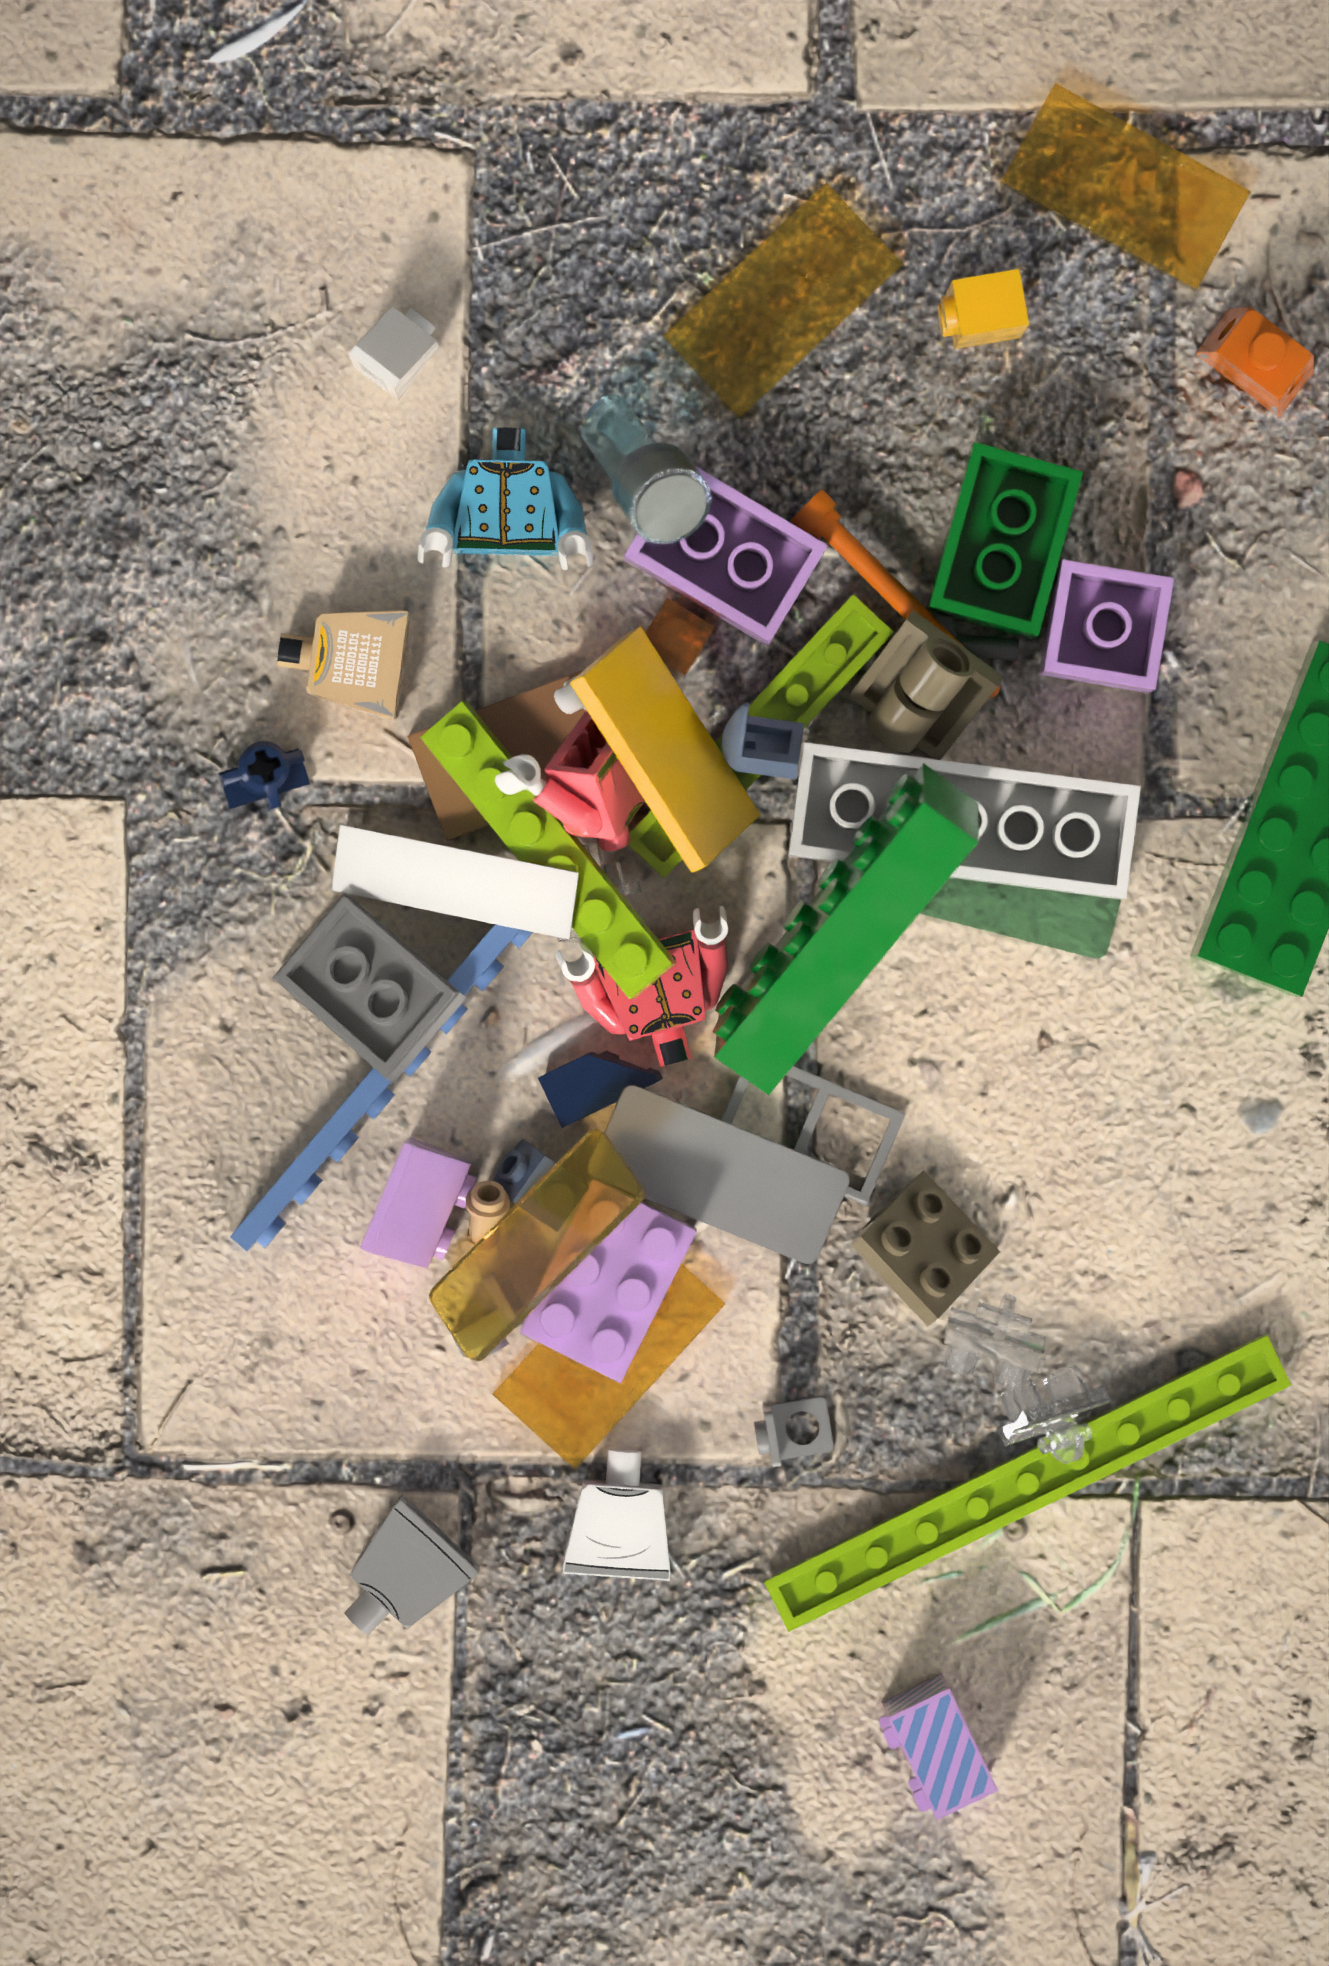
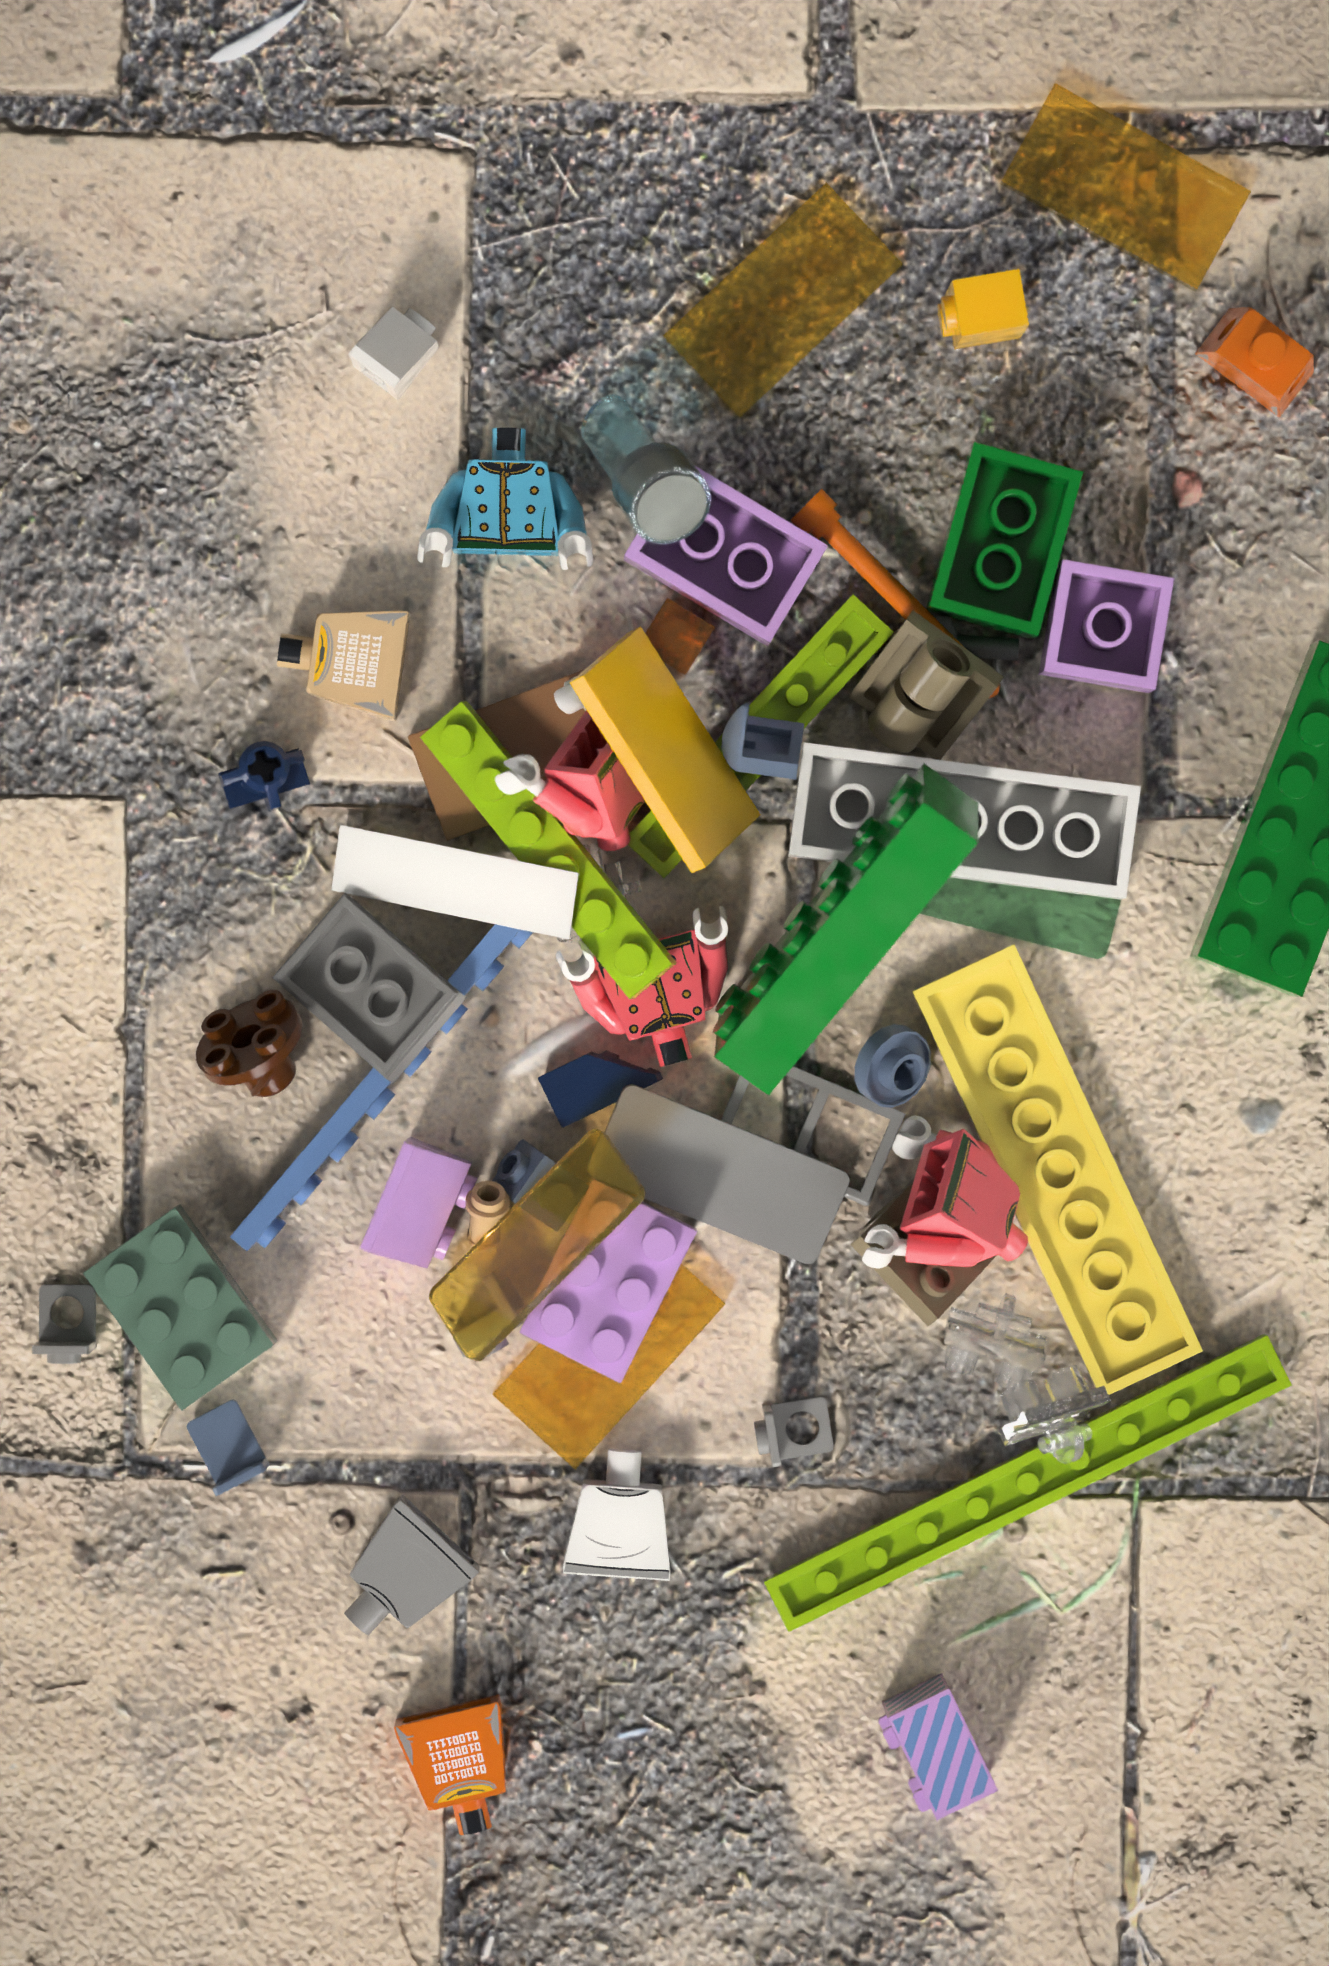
(61, 1344): none -> light grey bracket
(180, 1307): none -> sand green brick
(227, 1446): none -> sand blue bracket
(251, 1044): none -> reddish brown plate
(457, 1758): none -> orange torso
(892, 1065): none -> sand blue plate
(957, 1203): none -> coral torso
(1067, 1179): none -> light yellow plate

